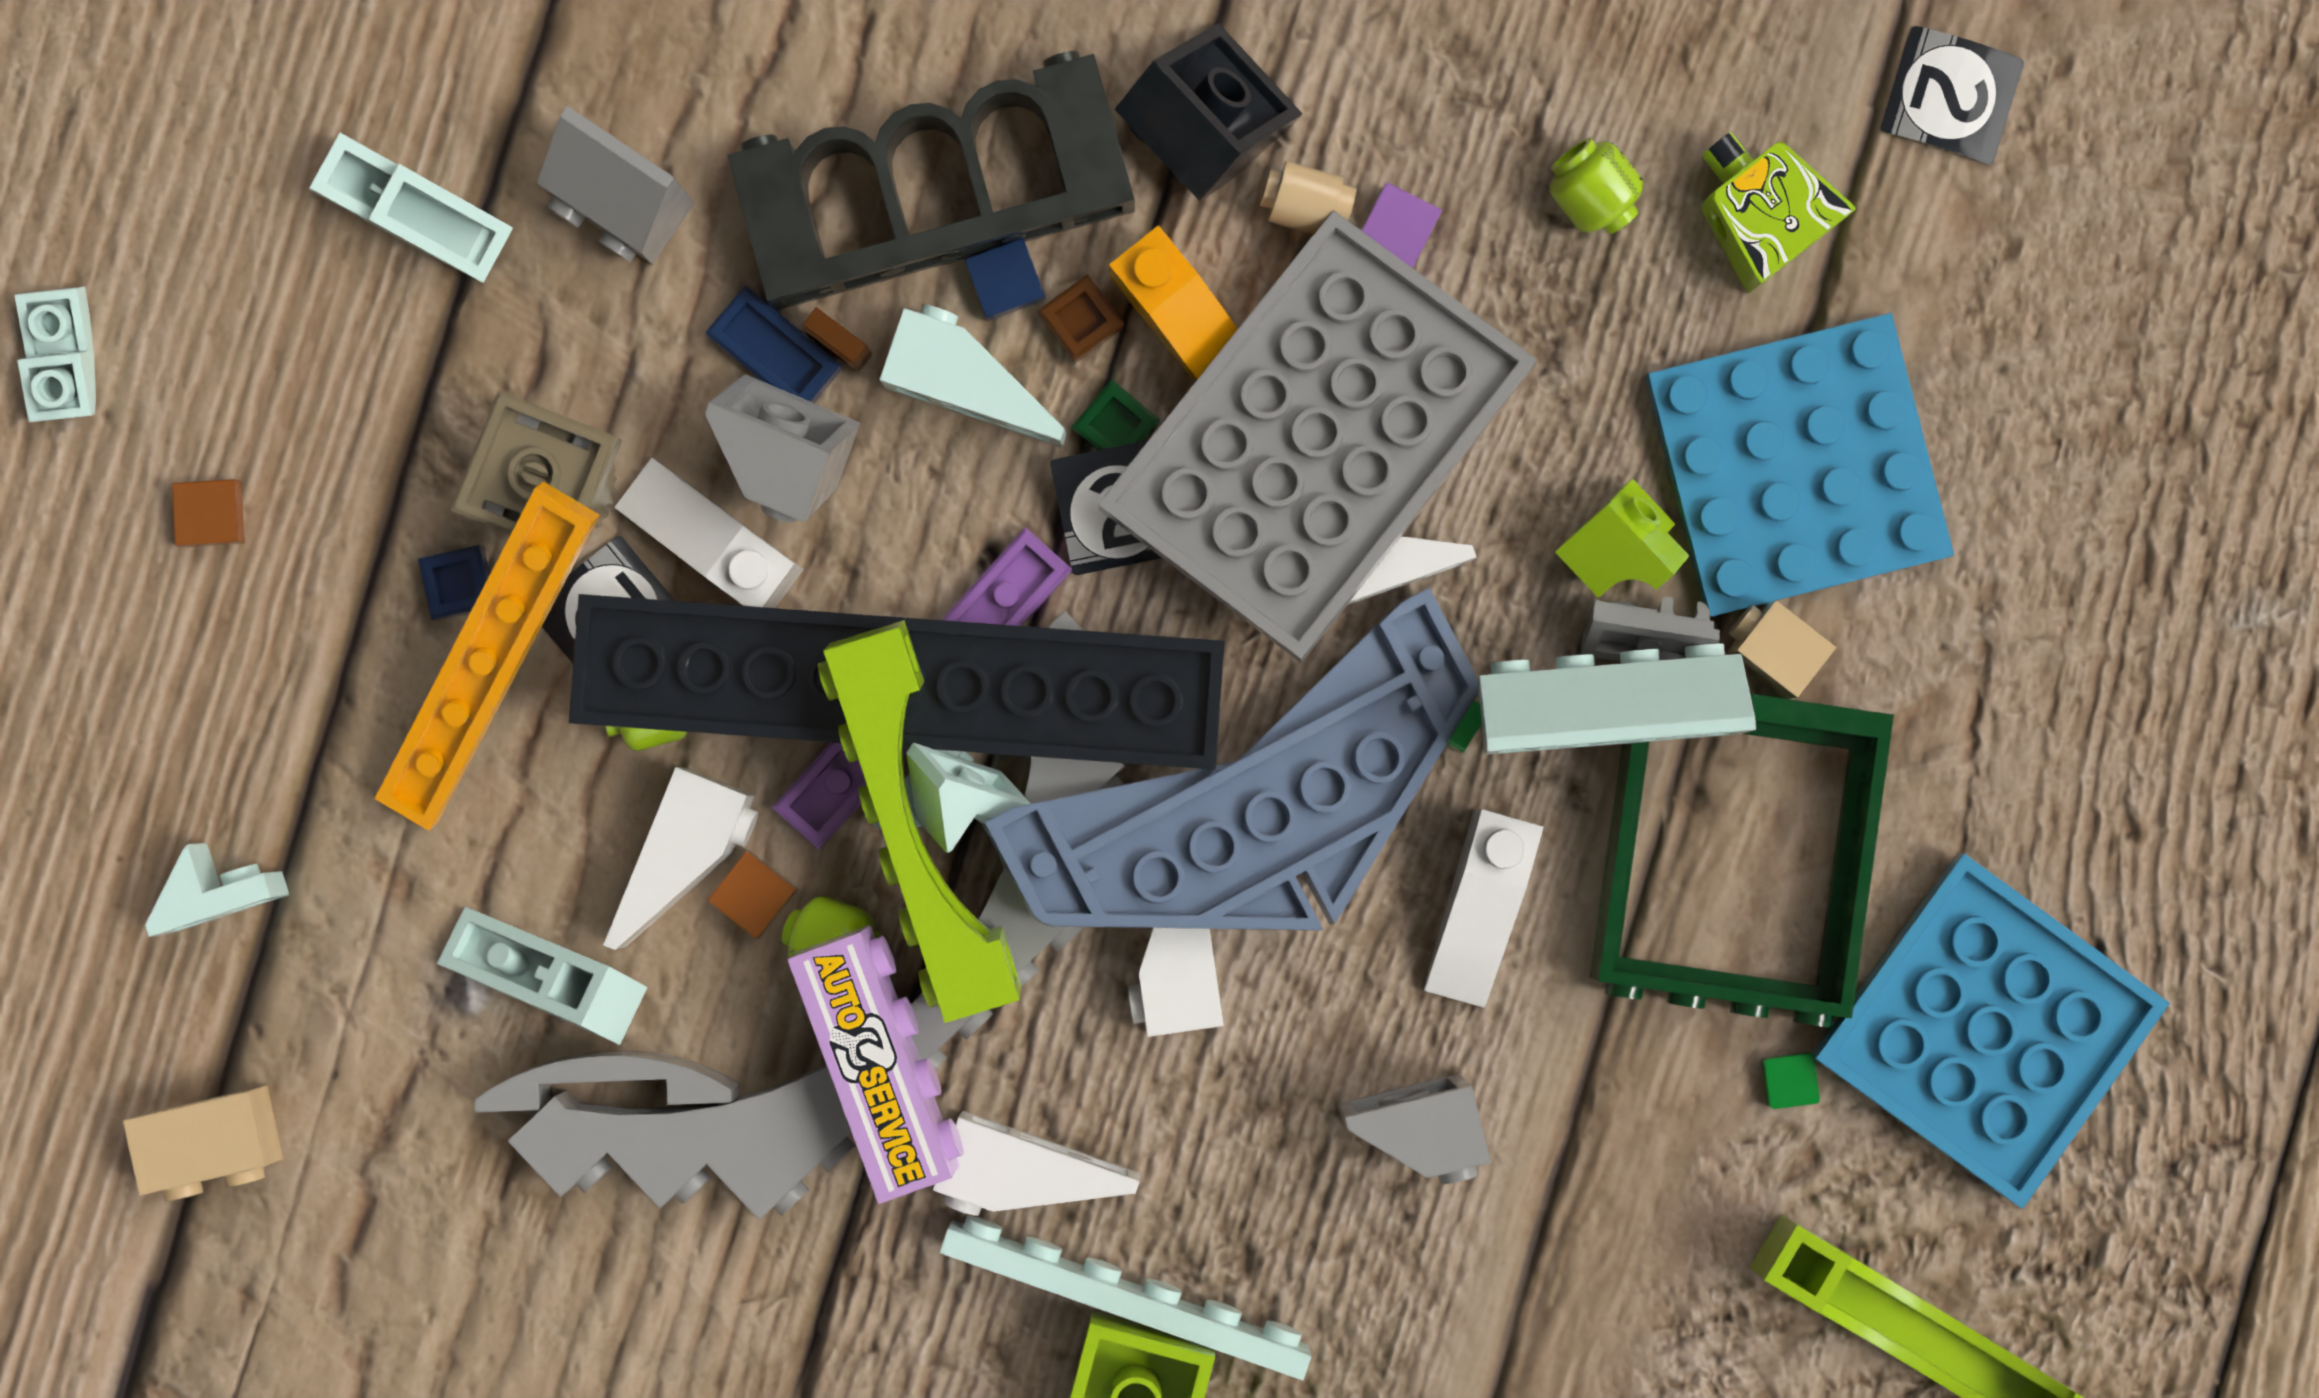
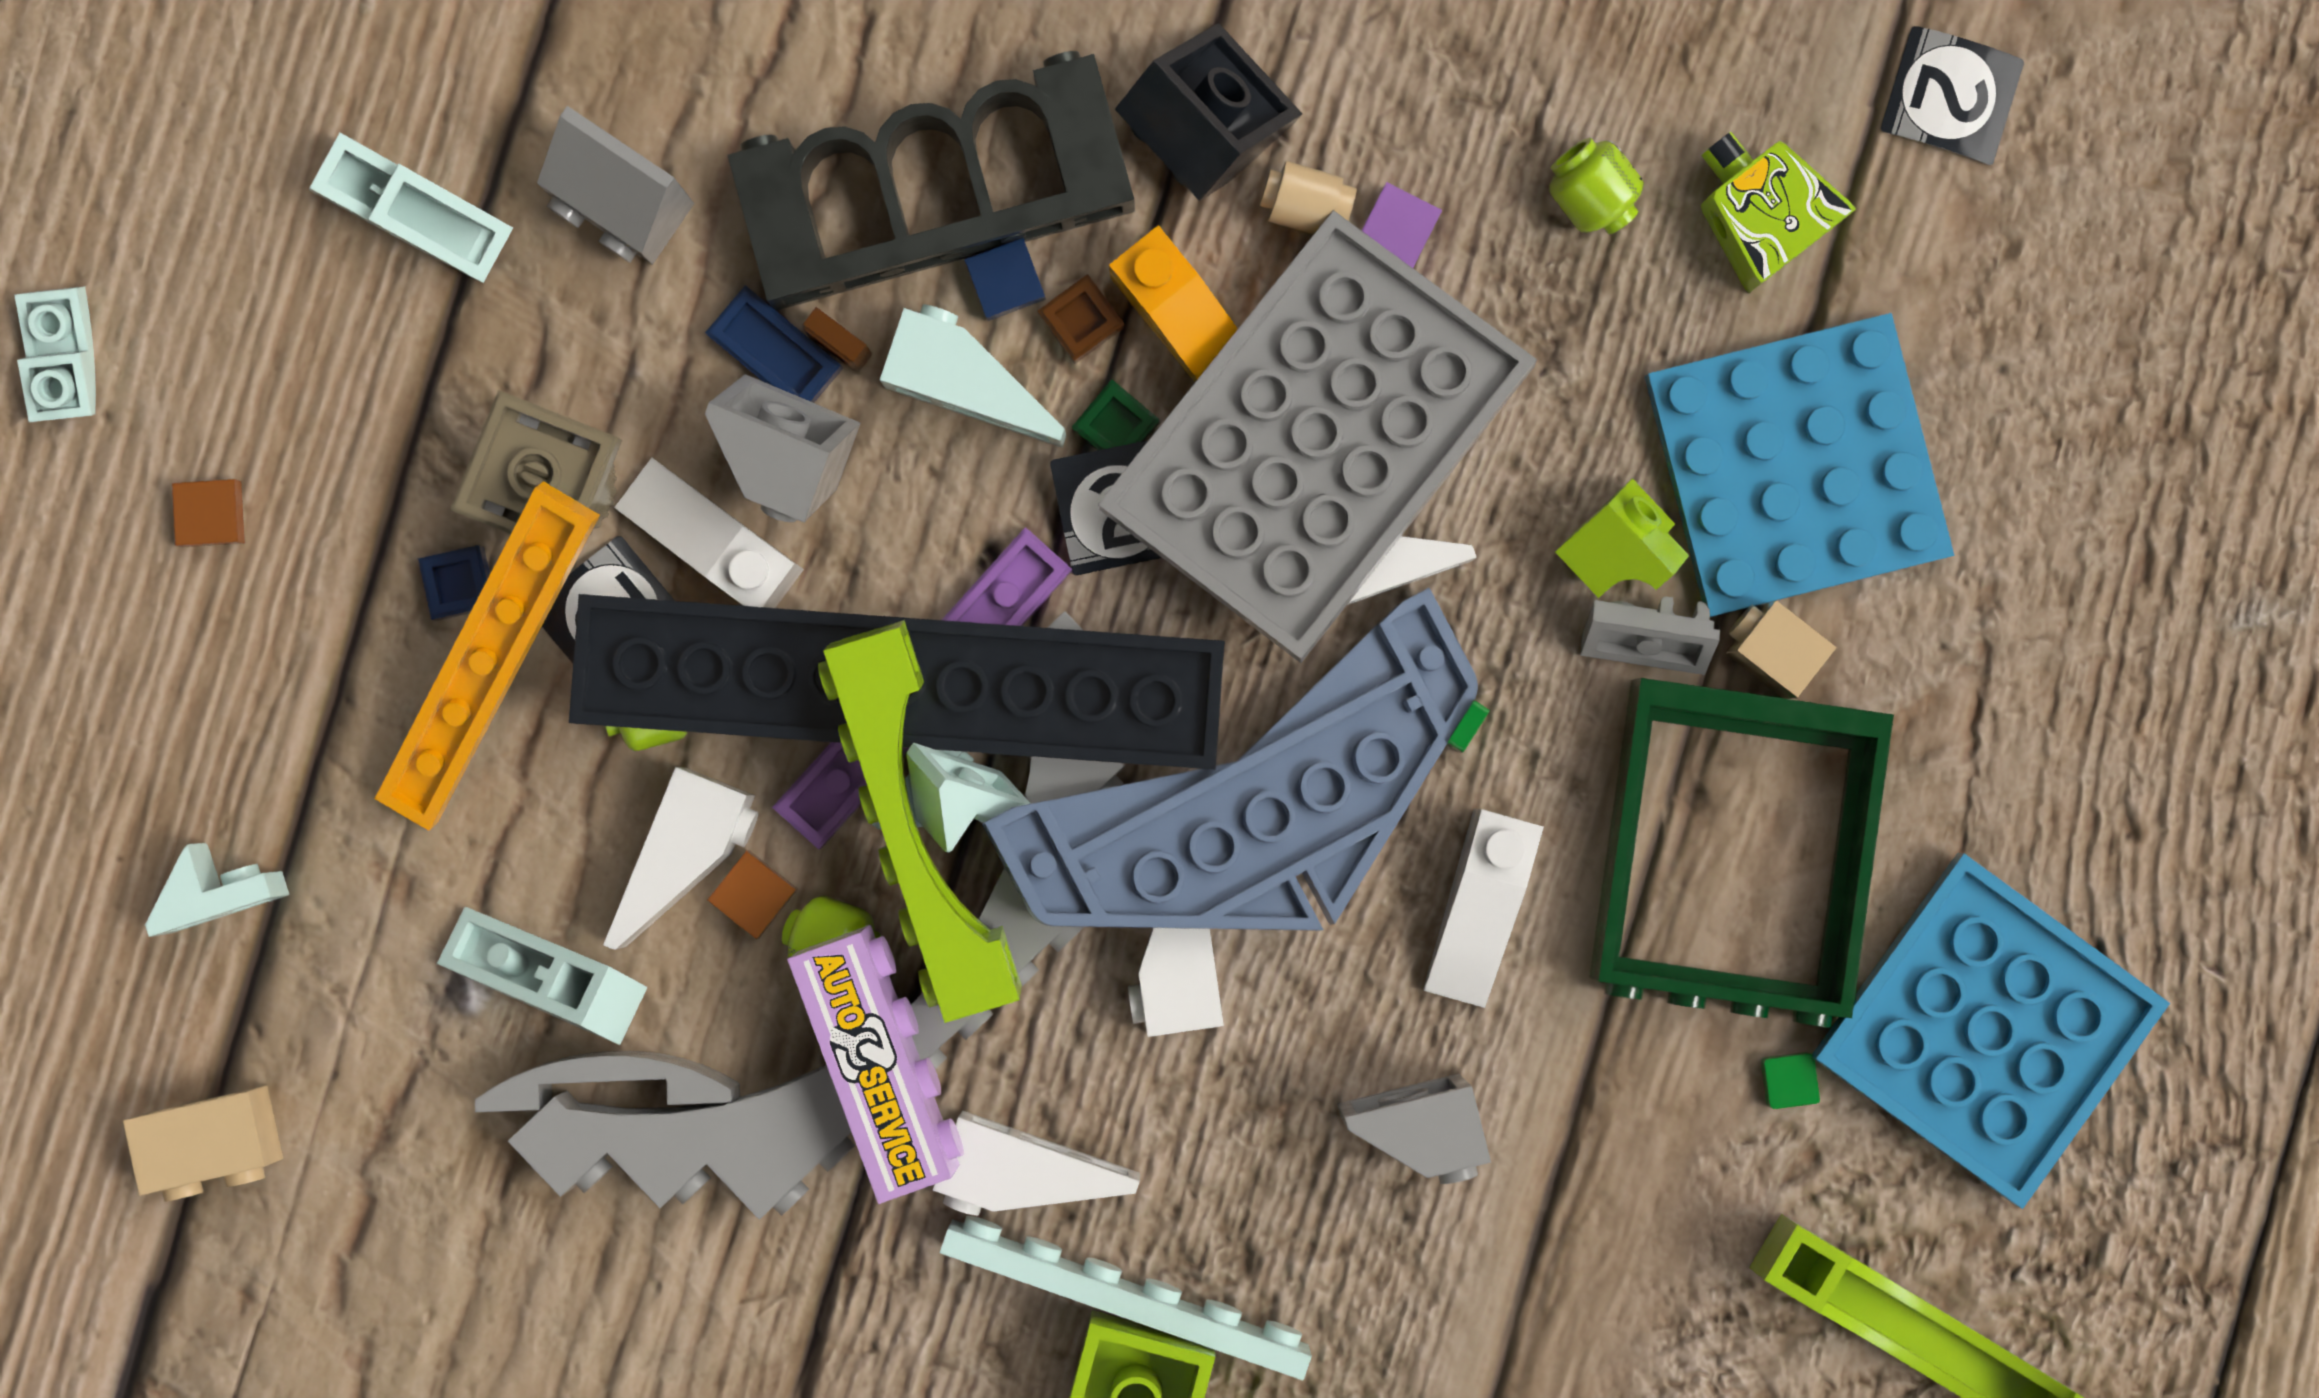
(1615, 702): light aqua slope -> none

